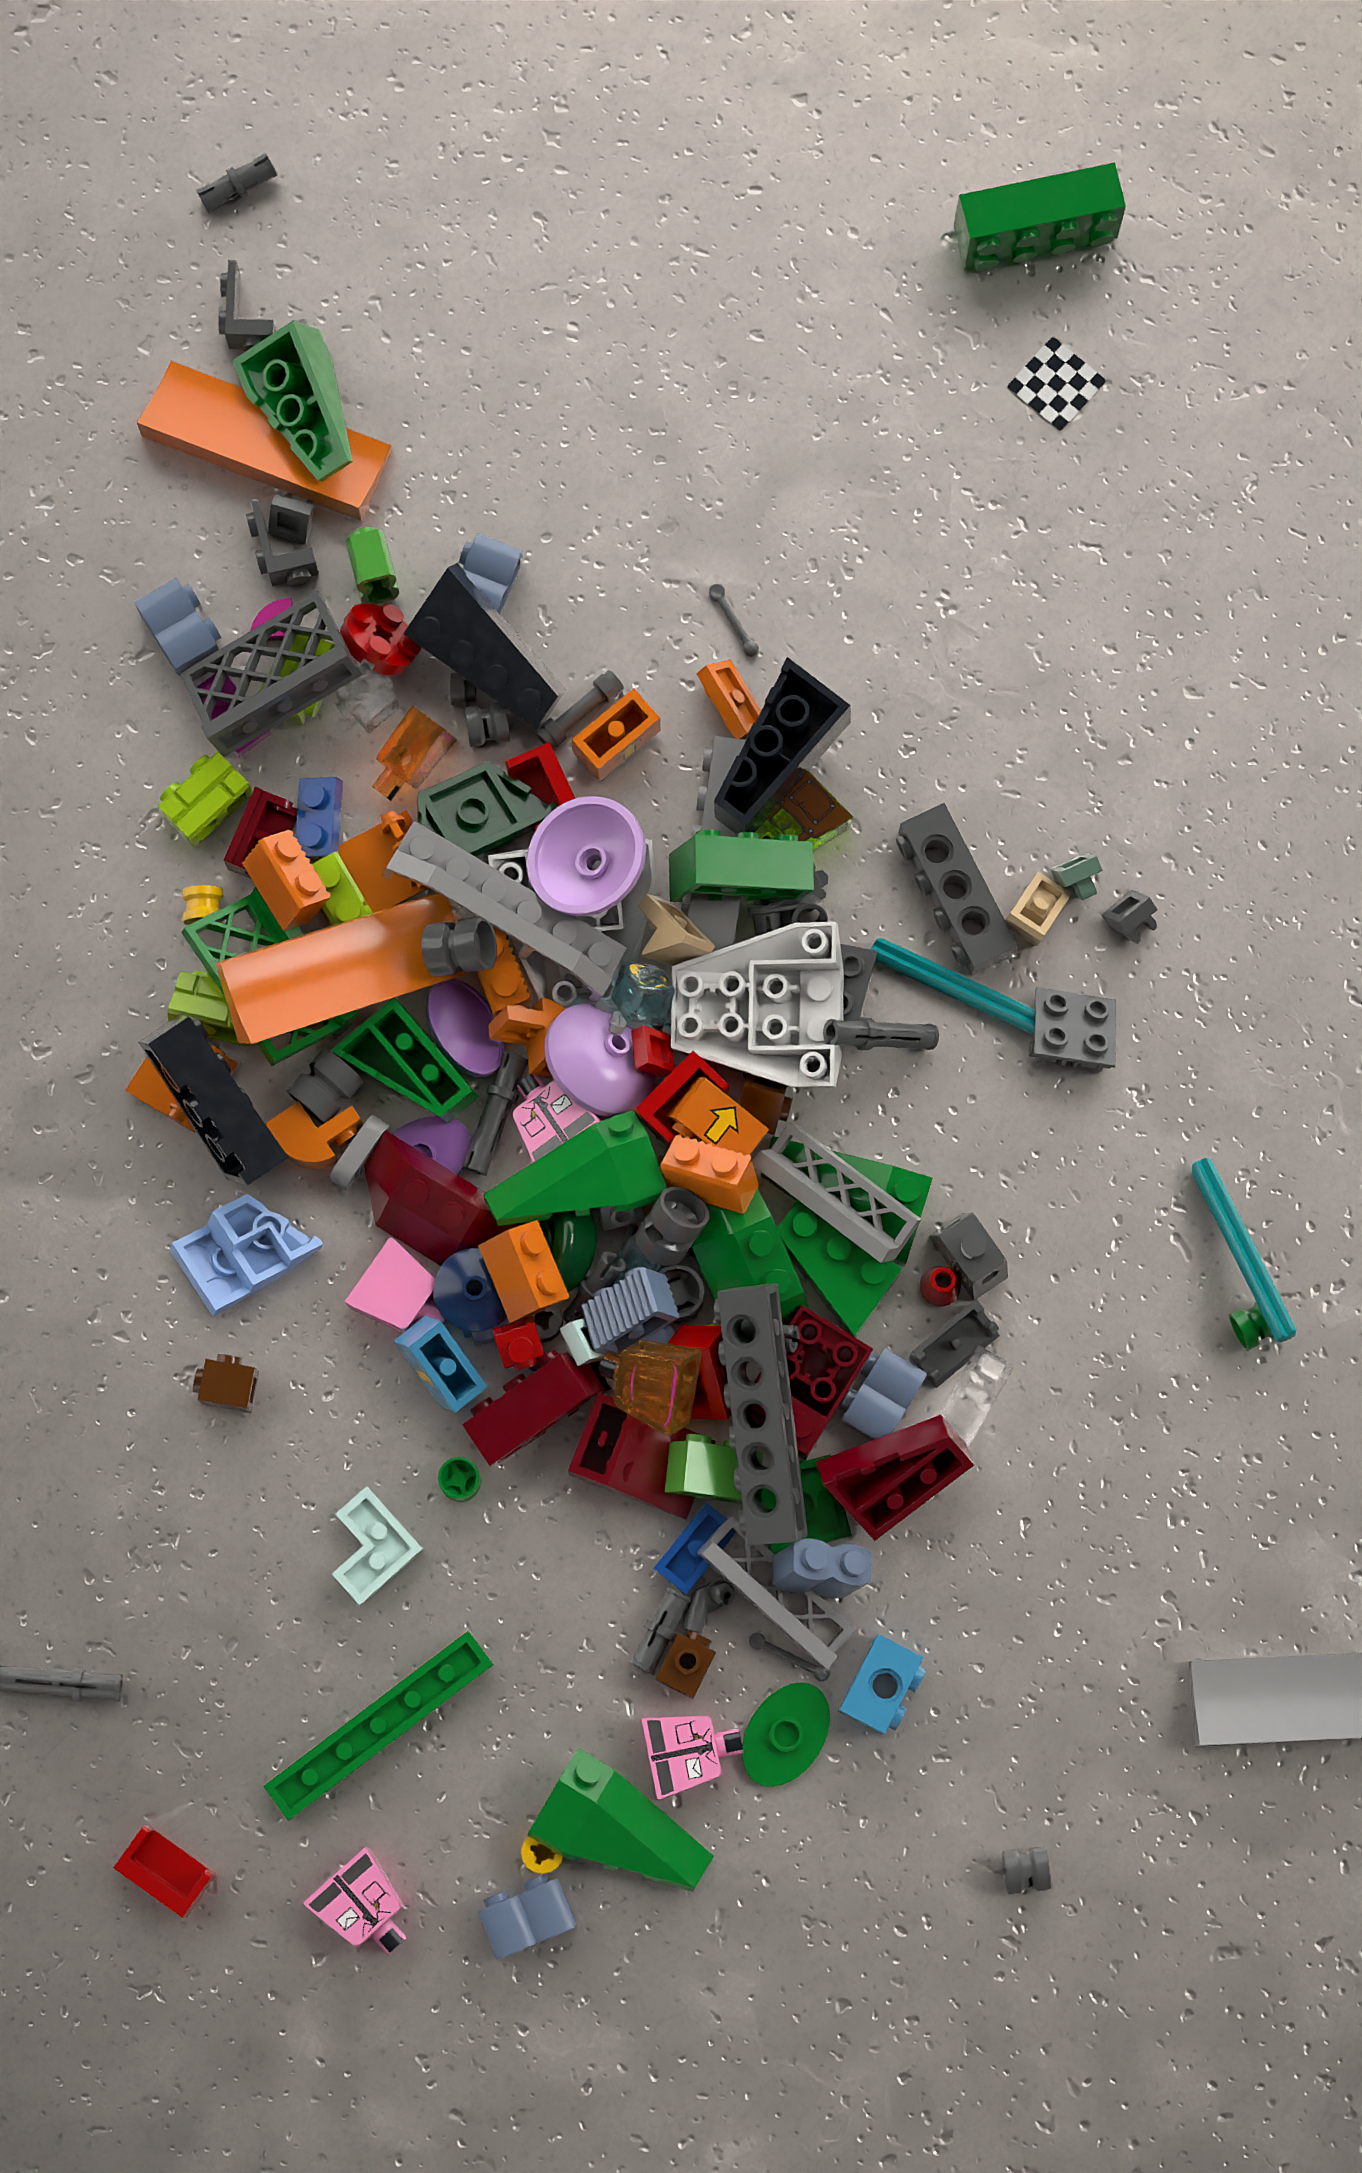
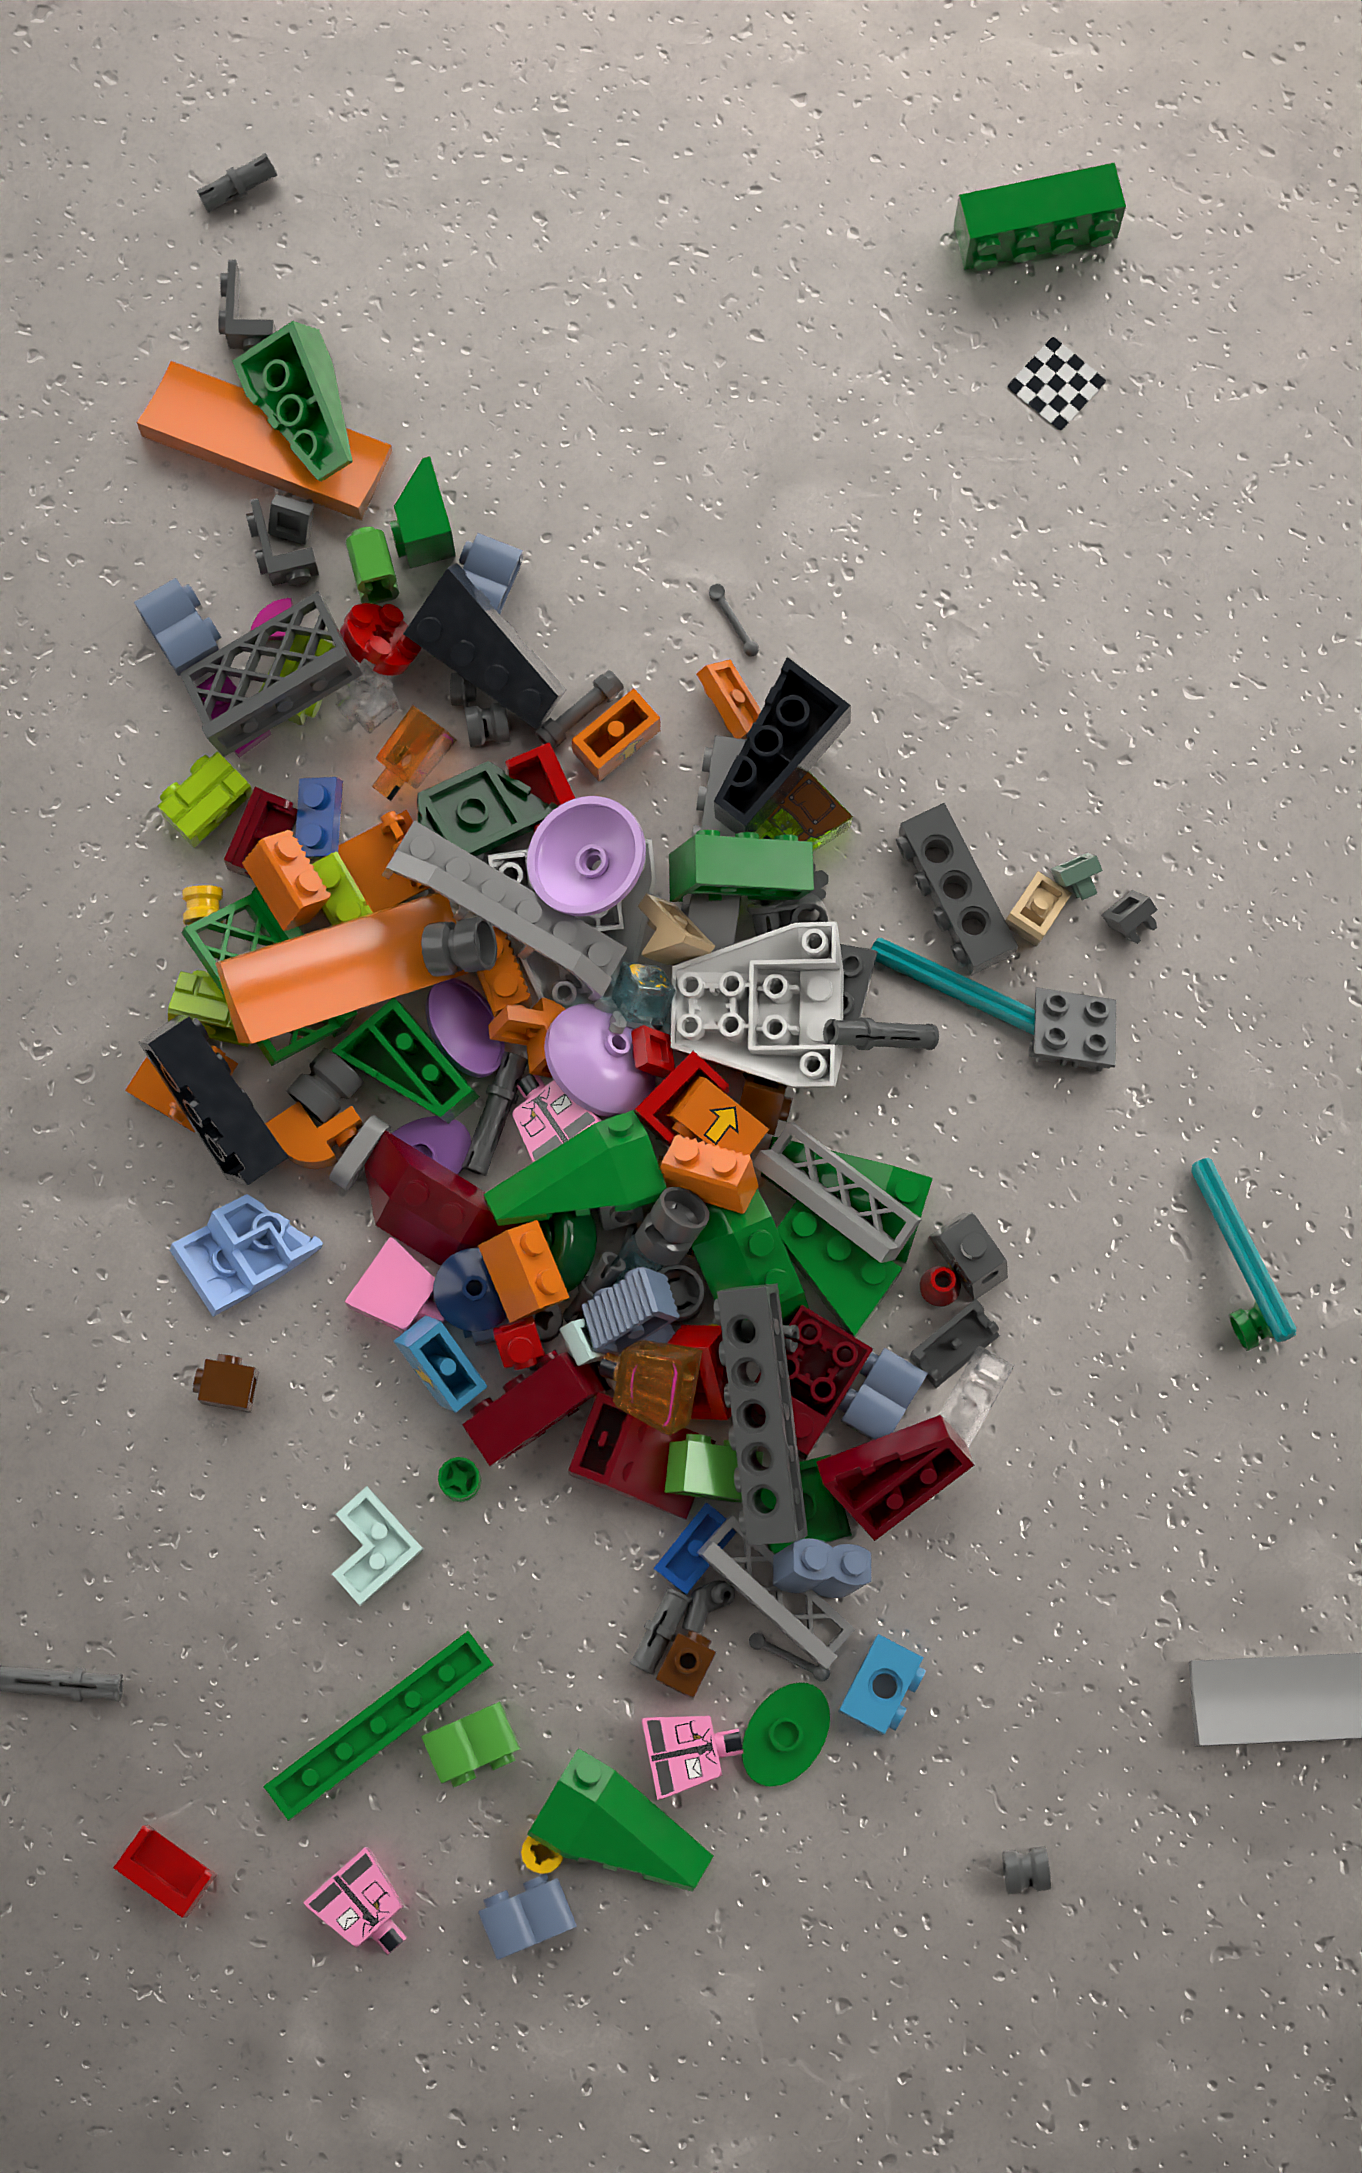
(422, 521): none -> green slope
(472, 1743): none -> bright green brick

